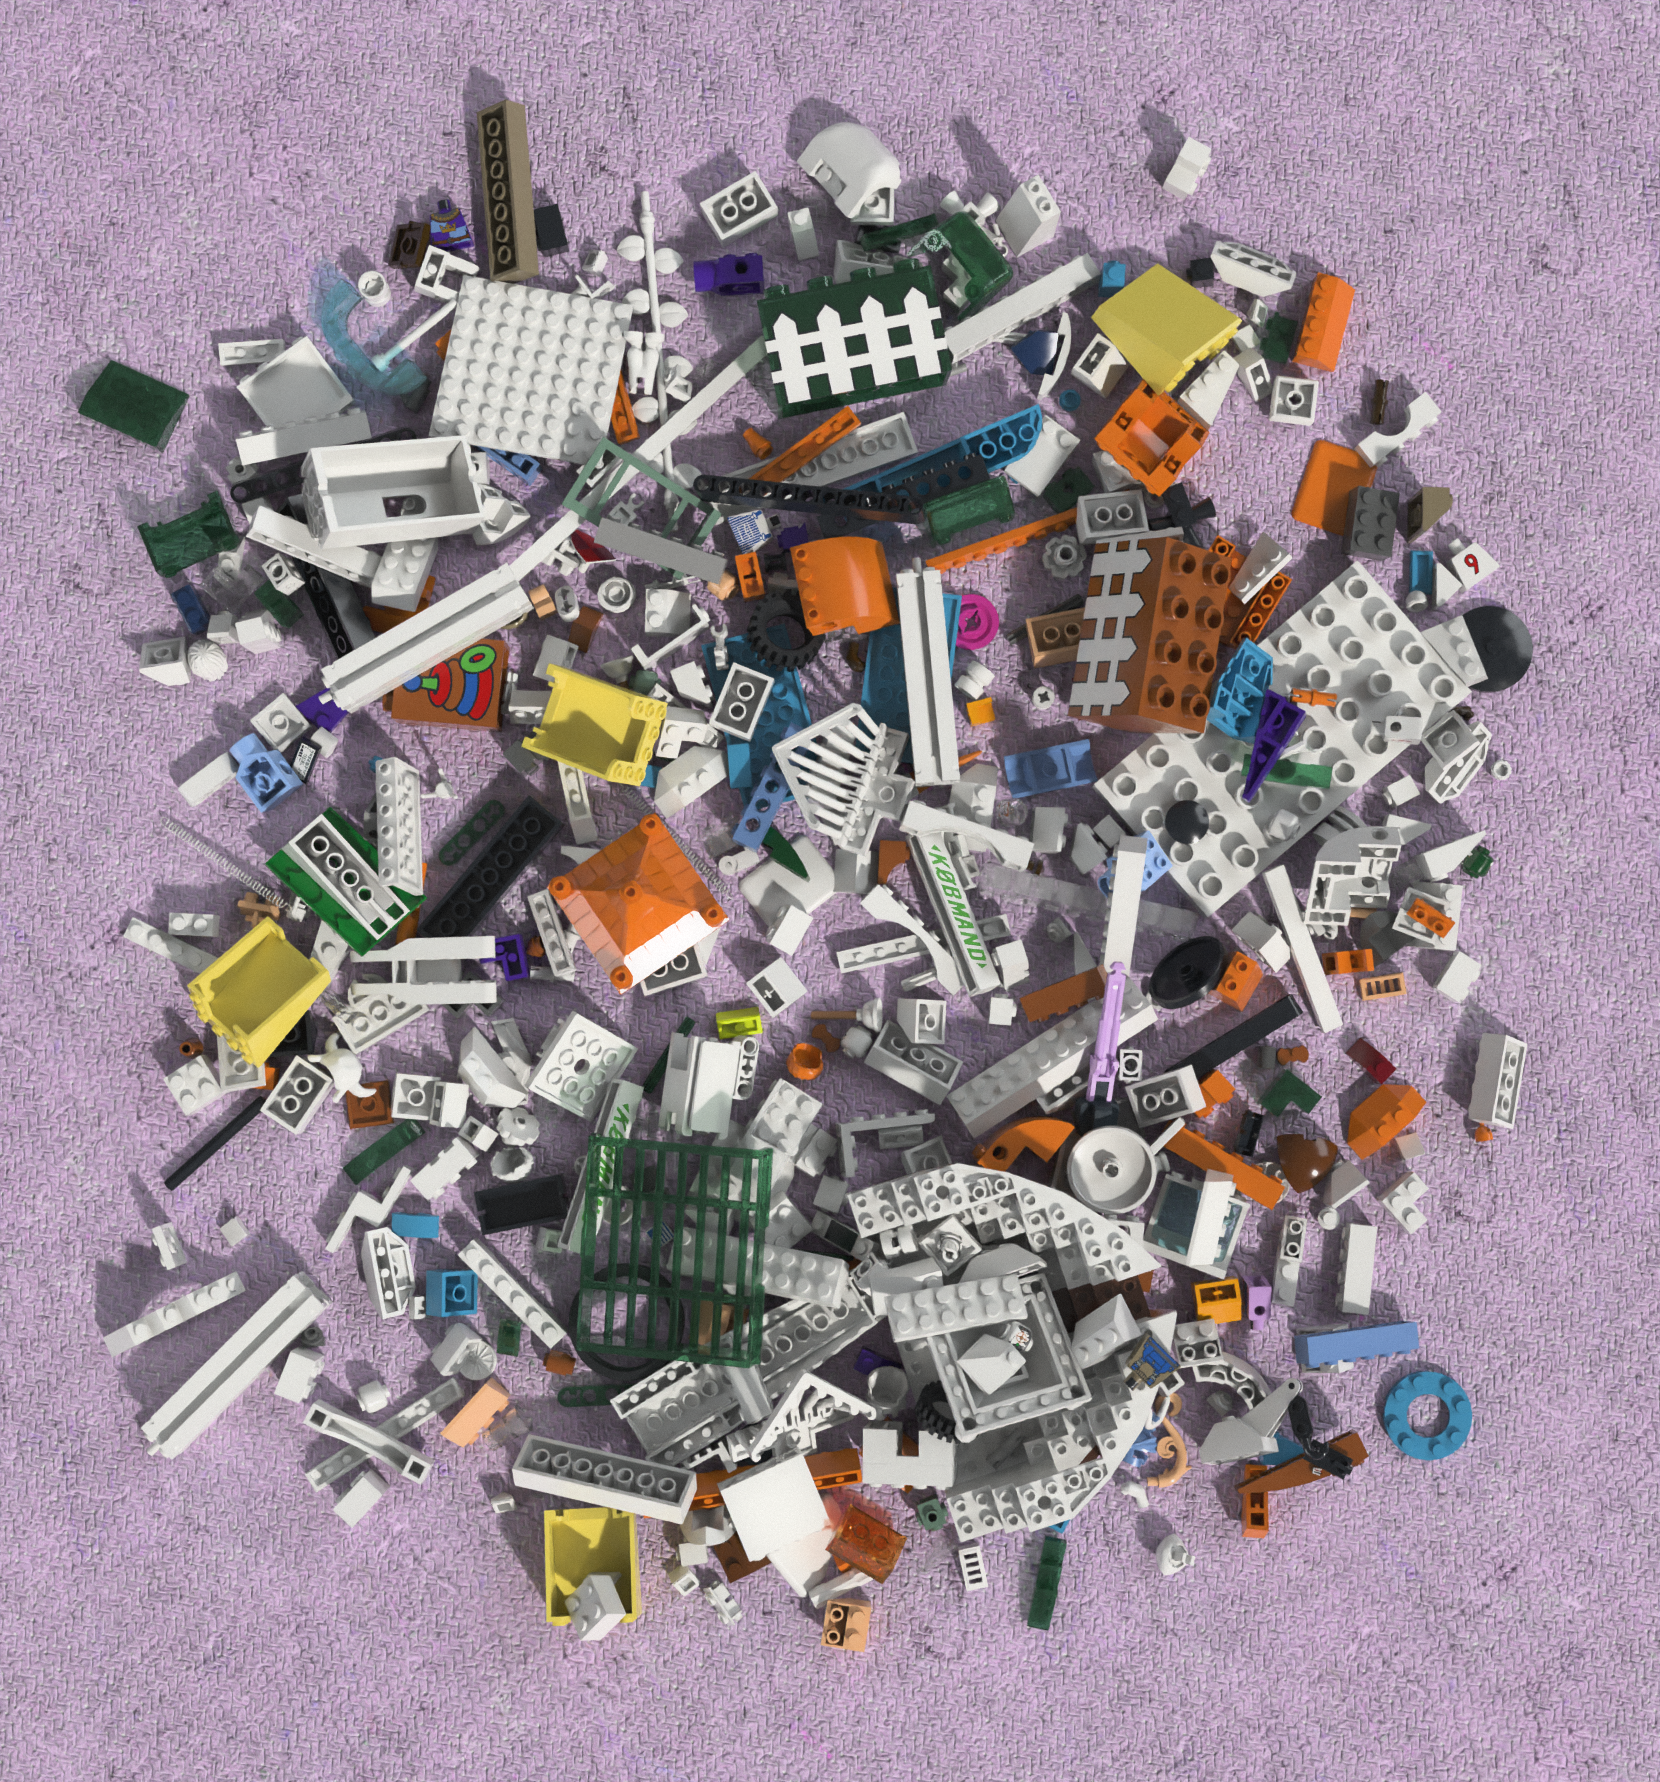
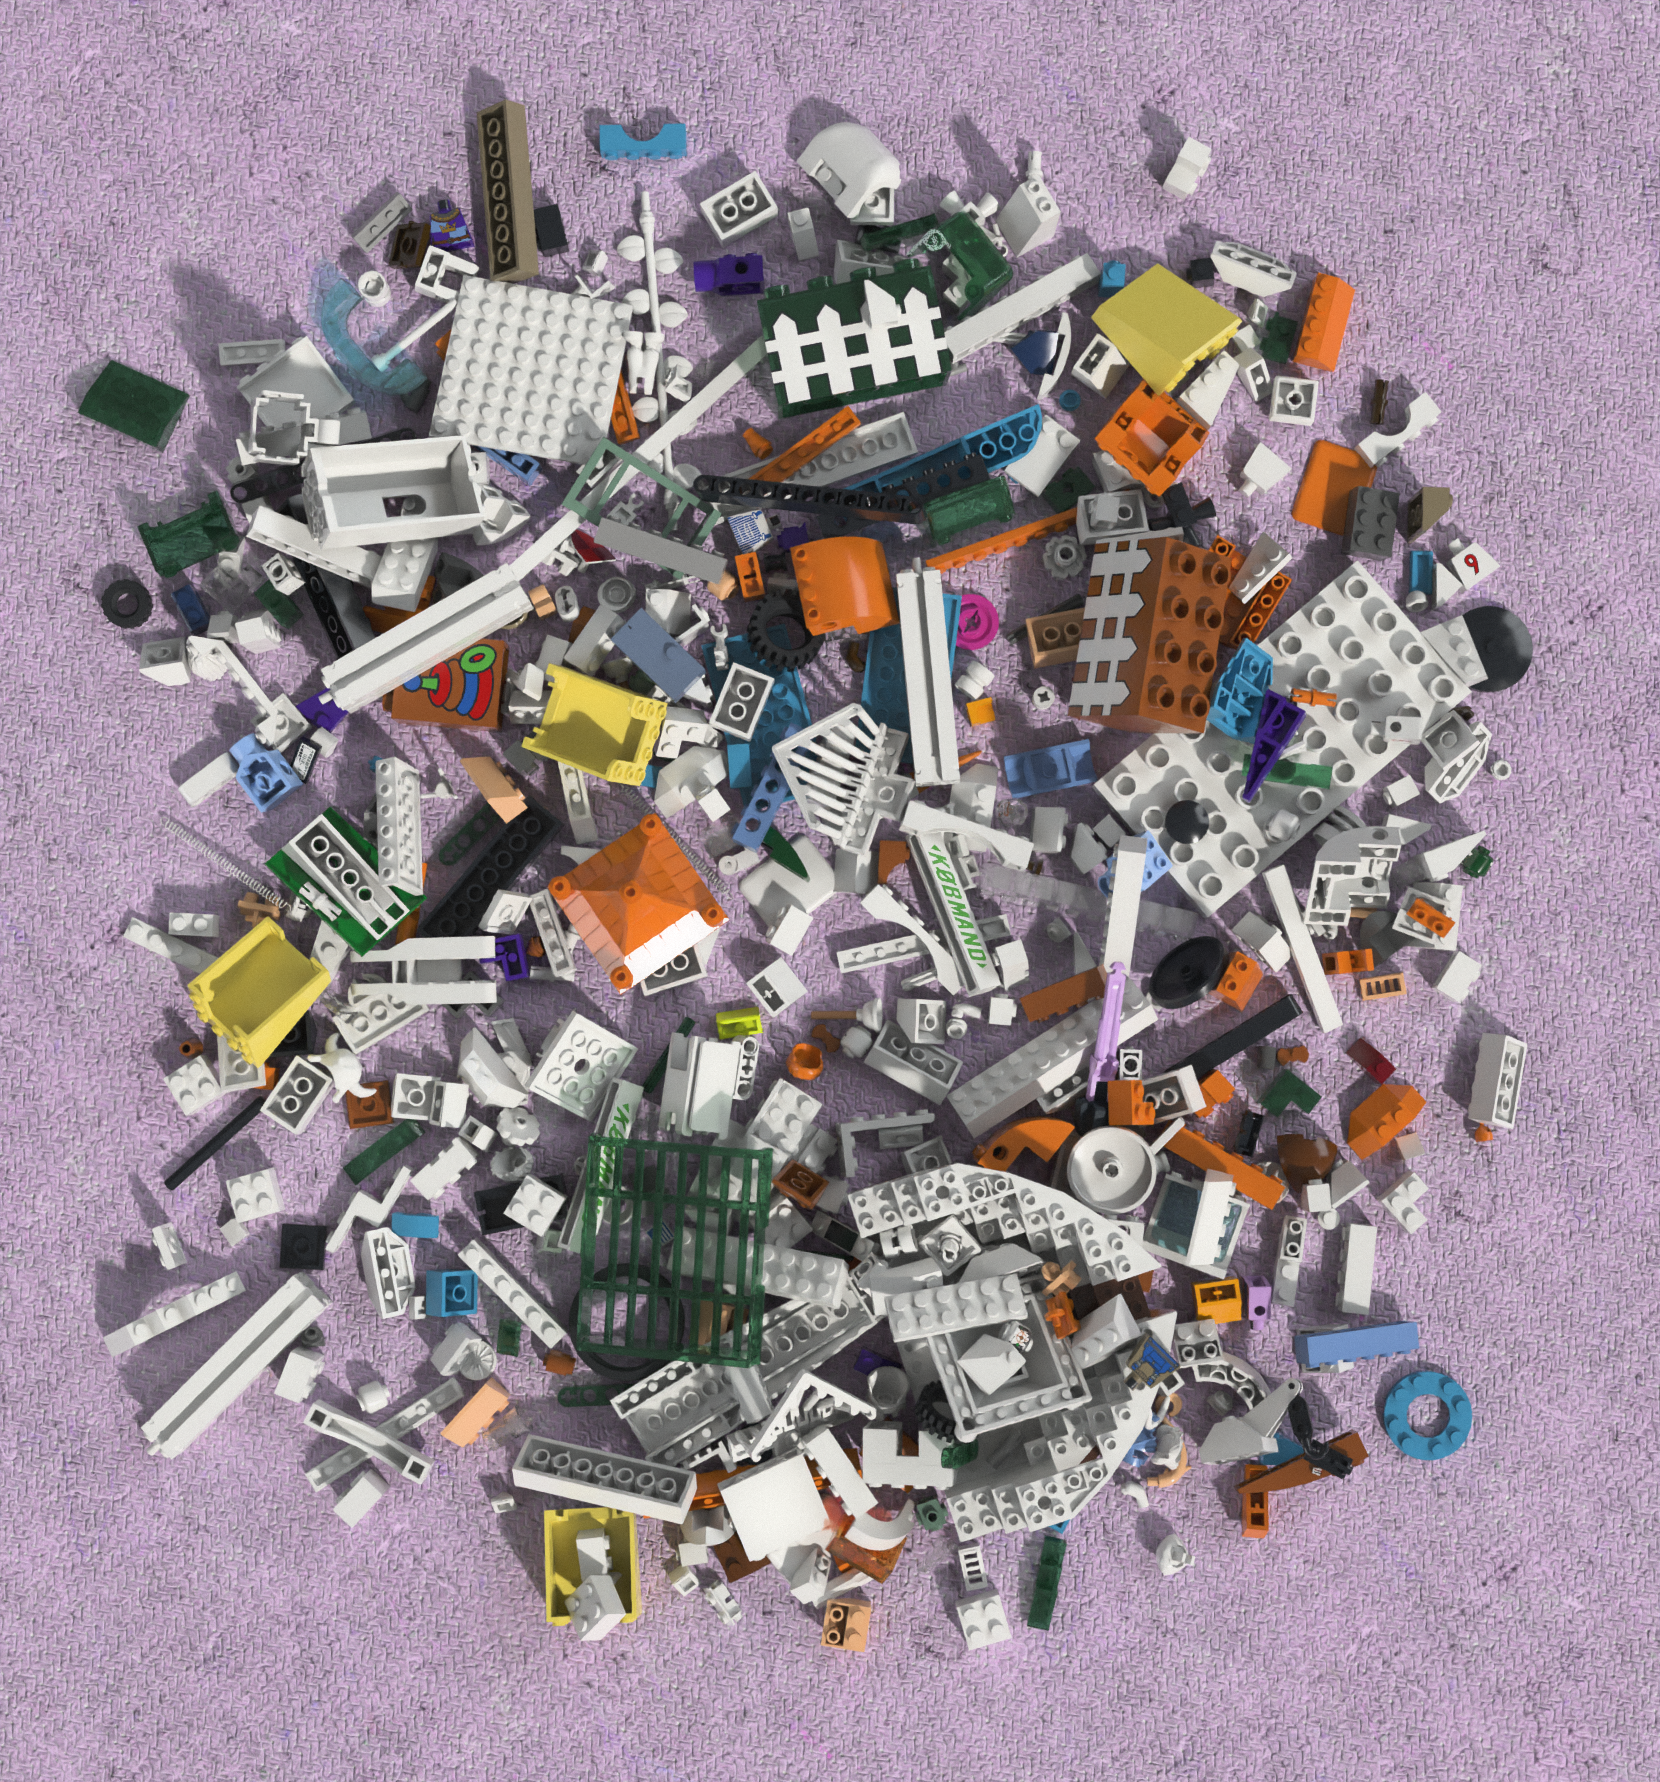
(112, 594): none -> black tyre
(203, 646): none -> white slope
(255, 1195): none -> white brick
(303, 1246): none -> black tile
(312, 430): none -> white piece
(320, 901): none -> white pin
(381, 222): none -> light grey plate
(452, 576): none -> dark grey brick
(495, 786): none -> light nougat slope
(505, 912): none -> white plate
(528, 680): none -> white slope
(535, 1205): none -> white brick
(593, 1552): none -> white brick
(594, 641): none -> white slope
(658, 655): none -> sand blue brick
(668, 143): none -> dark azure arch
(712, 802): none -> white slope
(800, 1184): none -> dark orange slope
(811, 1577): none -> white slope
(839, 1471): none -> white wedge
(881, 306): none -> white slope
(881, 1535): none -> white arch
(956, 1028): none -> white plate
(959, 1454): none -> clear green beam
(968, 1009): none -> white arm
(983, 1619): none -> white brick
(1034, 164): none -> white pin
(1060, 1280): none -> light nougat hips
(1061, 1315): none -> orange hips
(1104, 510): none -> white brick
(1127, 1104): none -> orange brick
(1168, 1447): none -> white hair
(1262, 471): none -> white torso
(1315, 1196): none -> white slope

